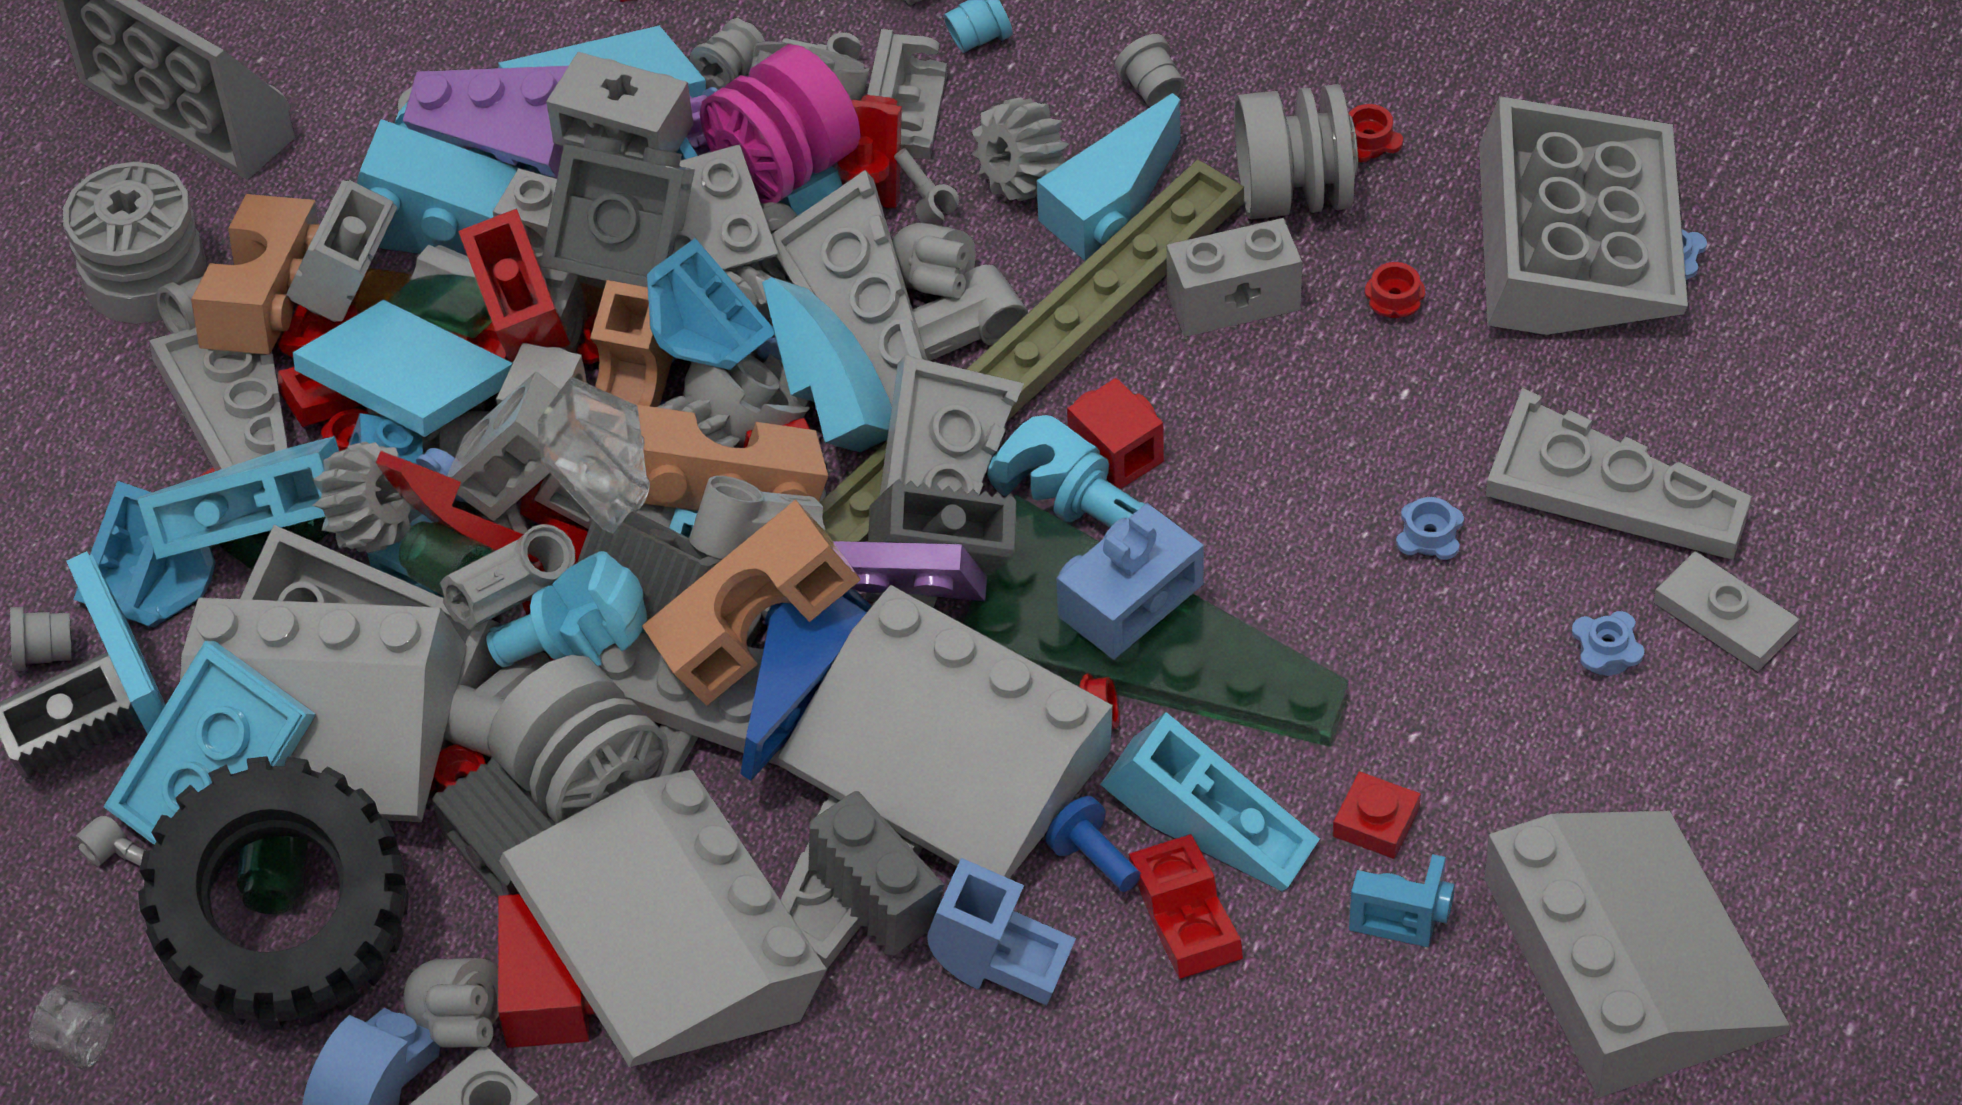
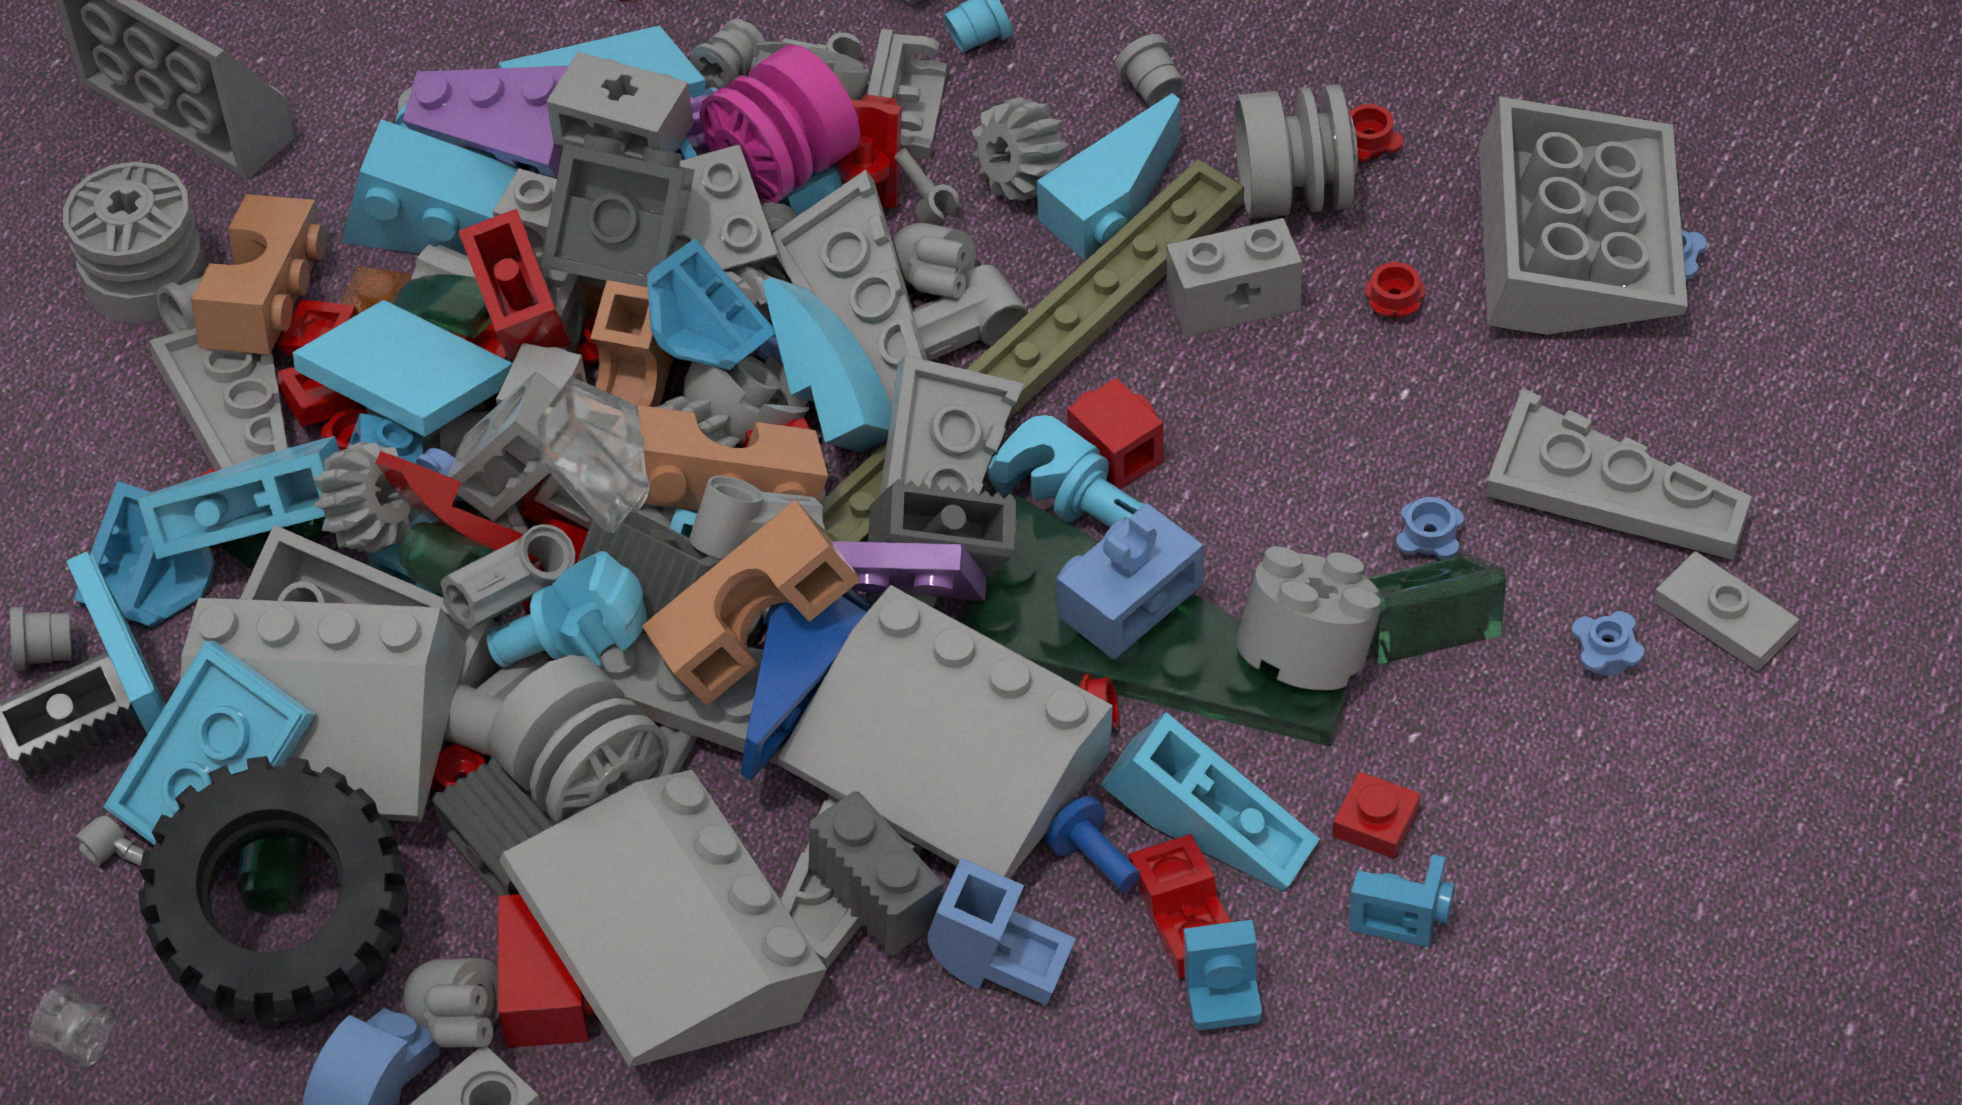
(341, 251): light grey brick -> none
(1222, 975): none -> dark azure bracket
(1309, 618): none -> light grey brick
(1438, 607): none -> clear green slope
(1629, 944): light grey slope -> none

